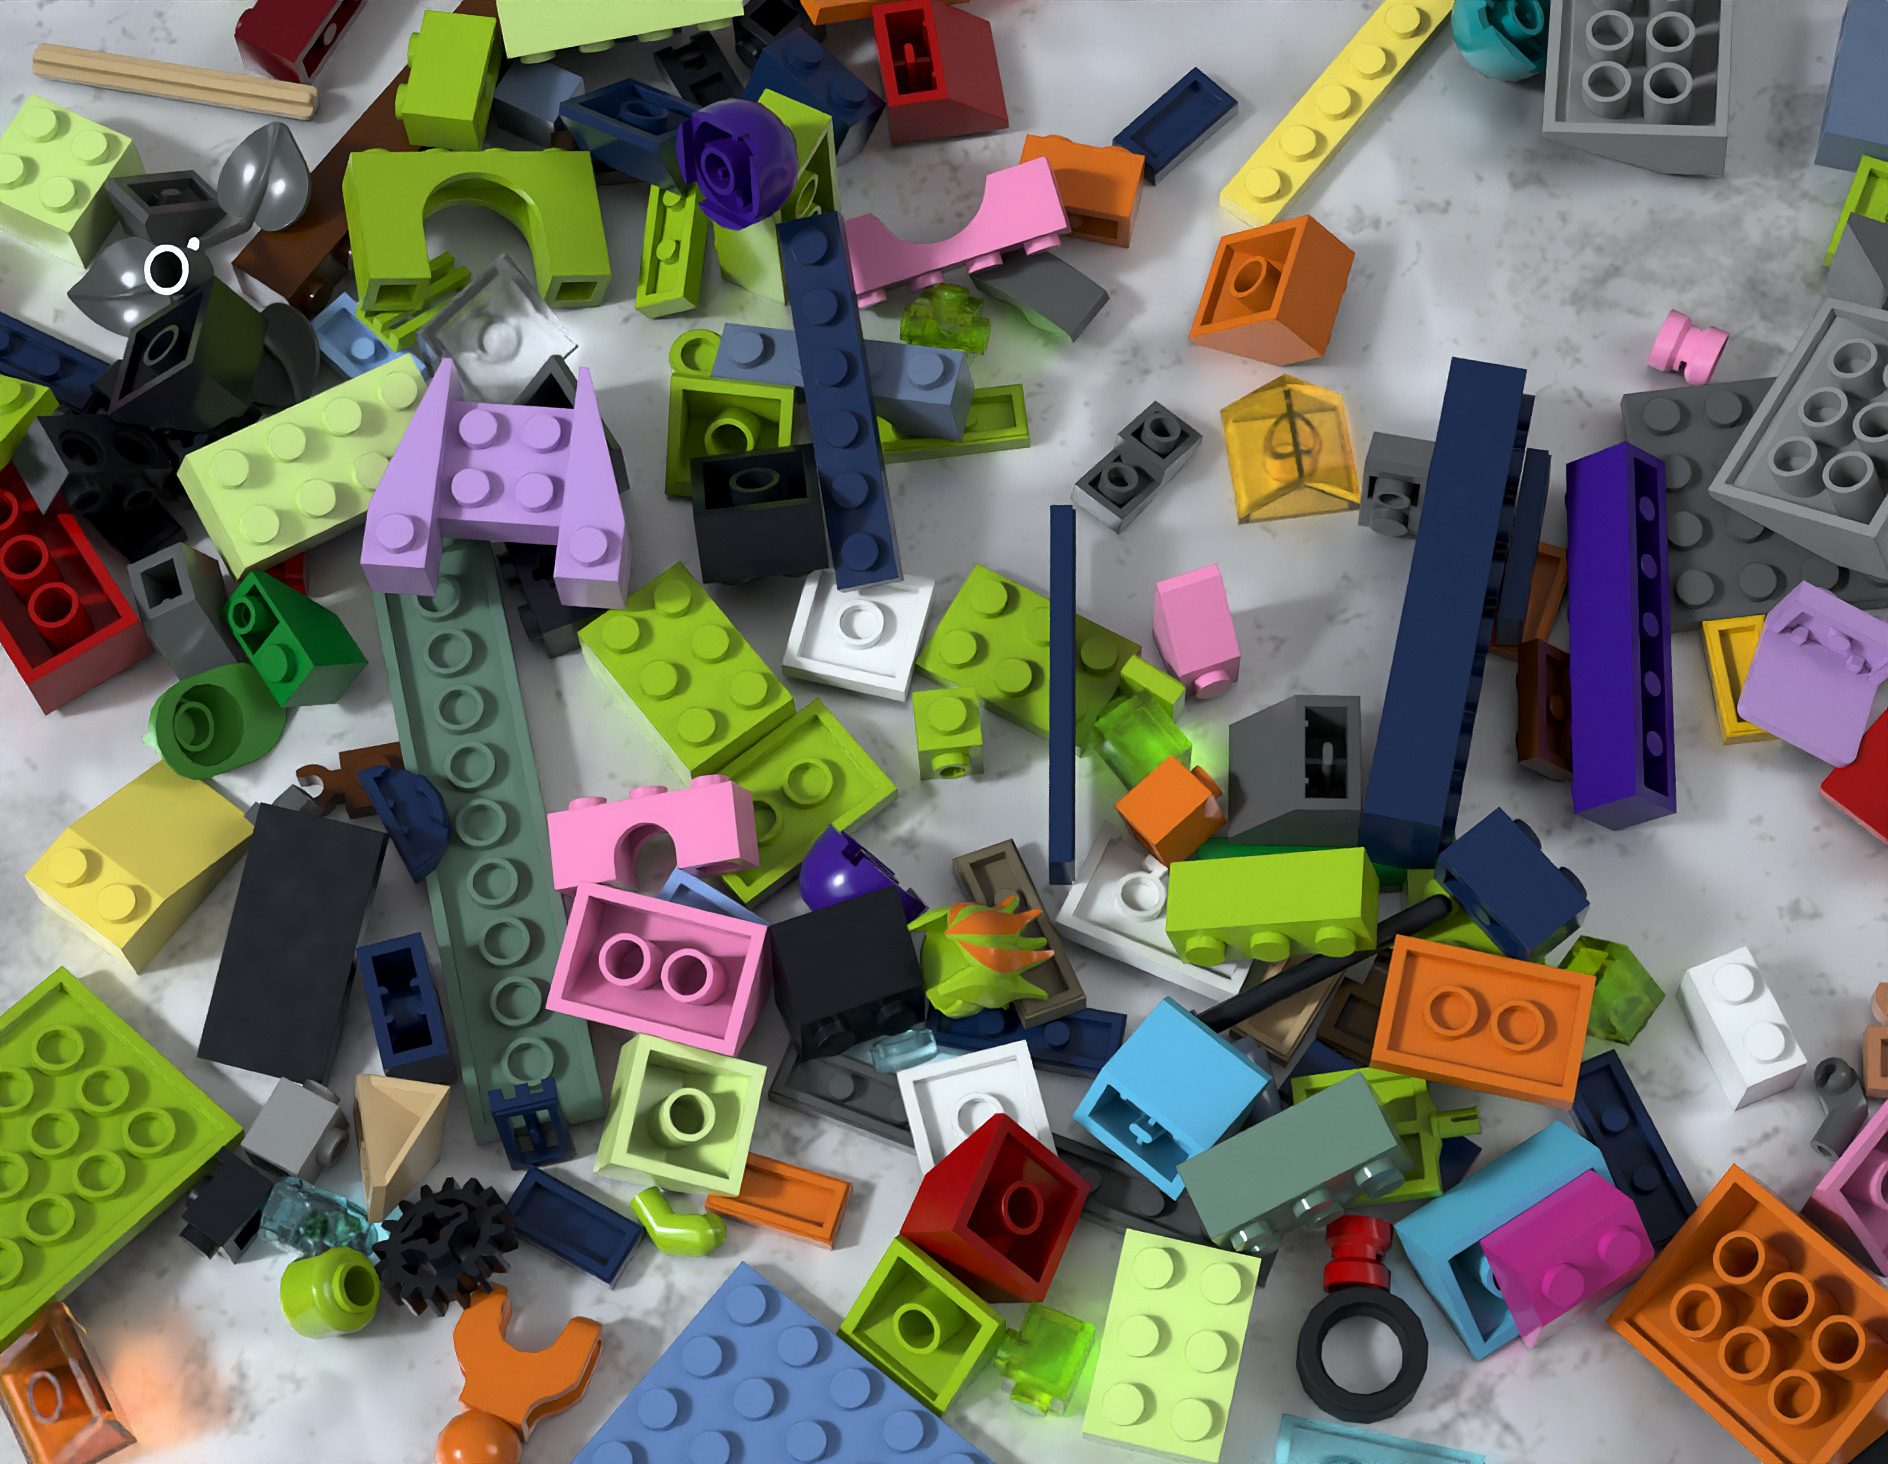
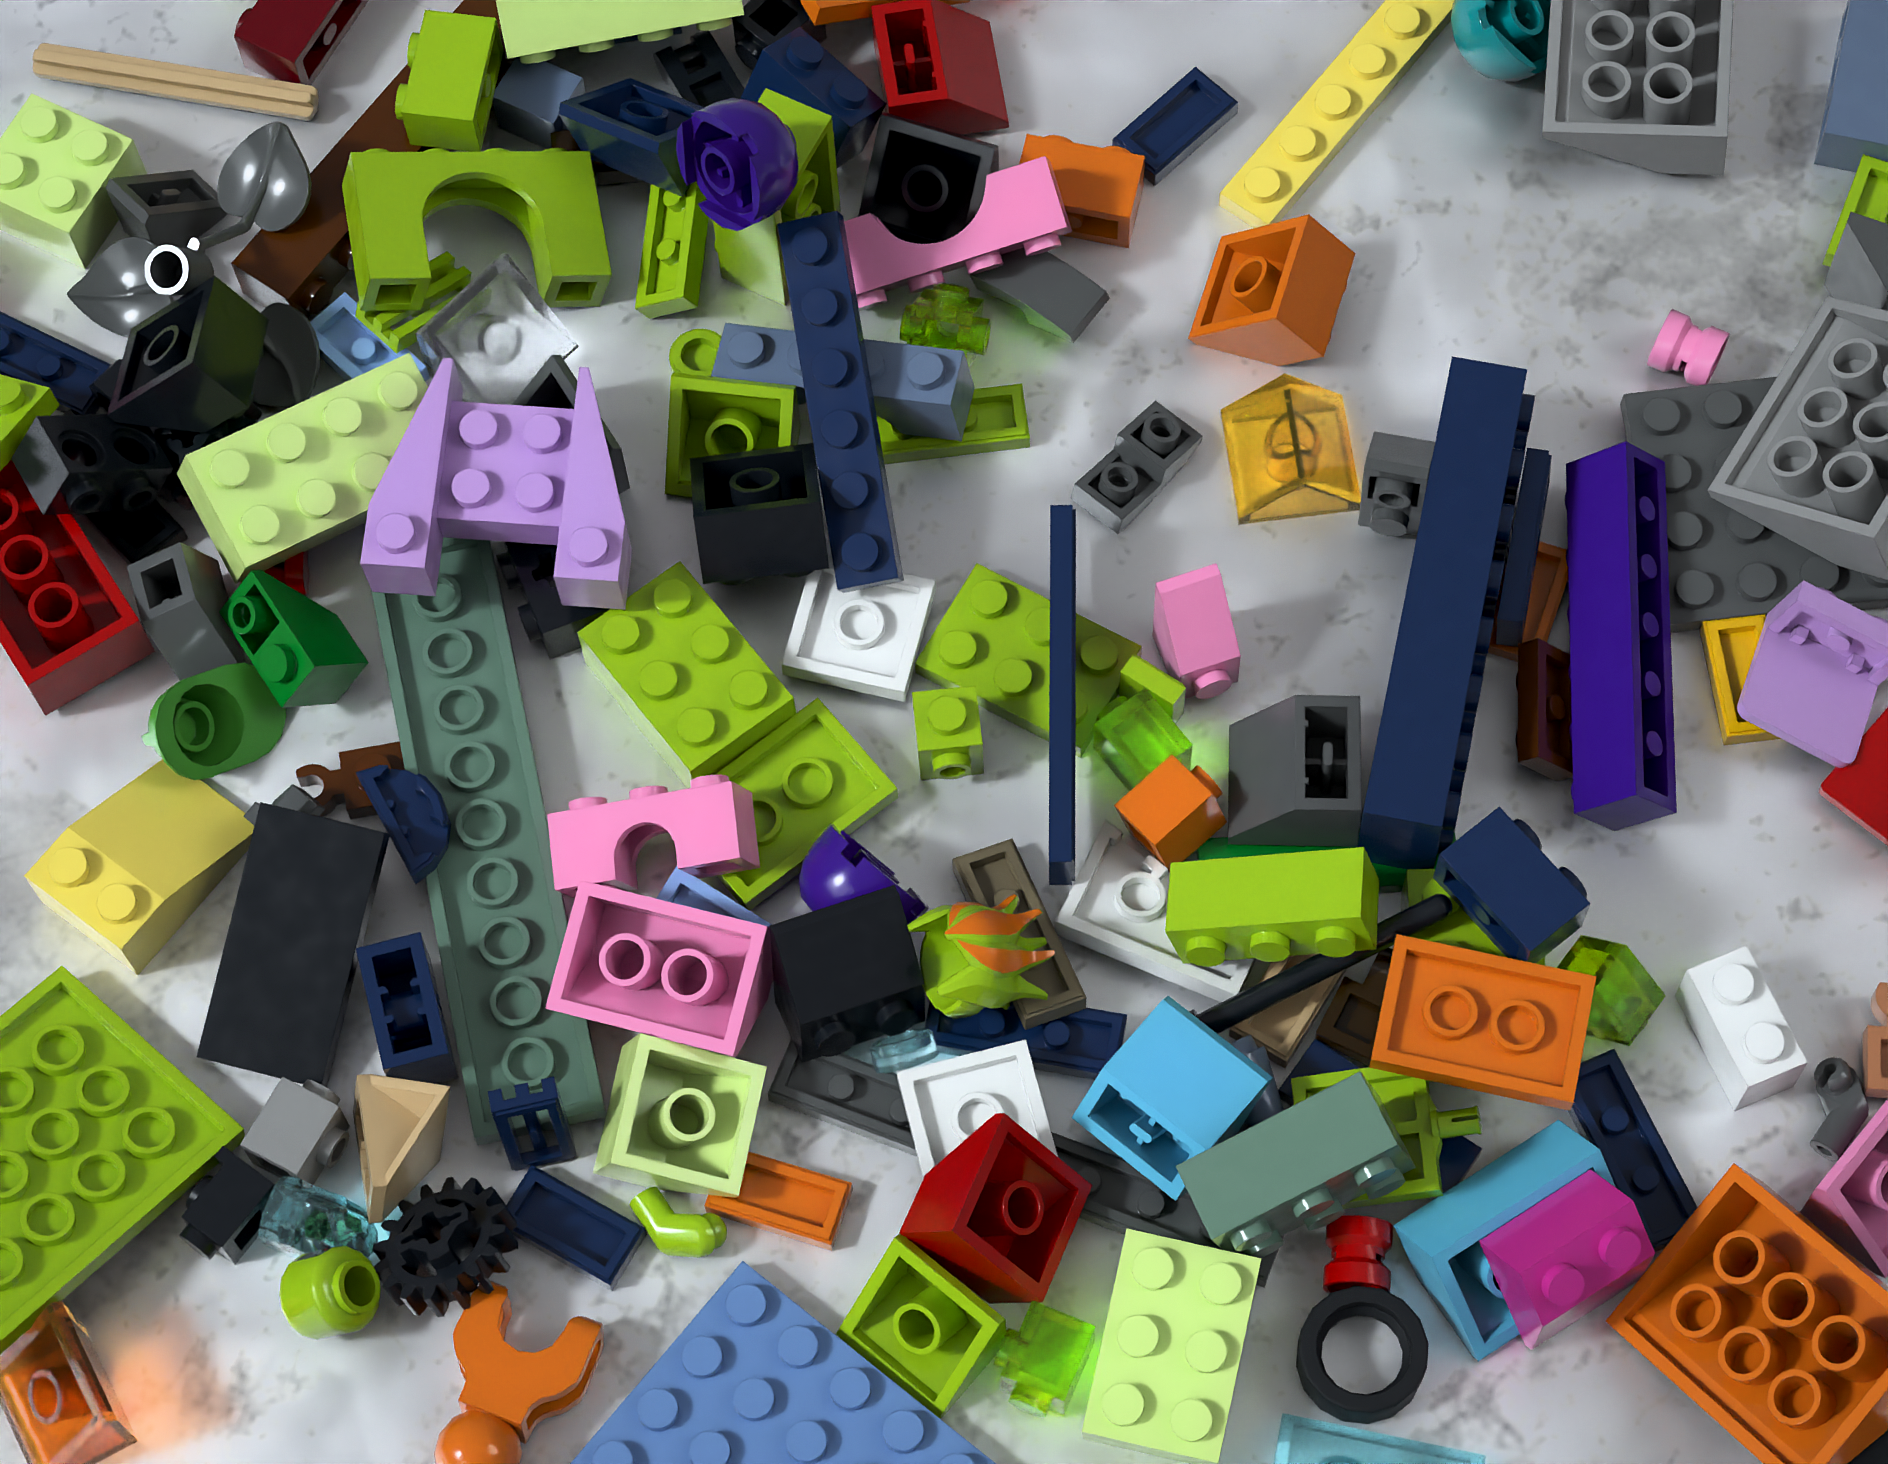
(925, 179): none -> black slope

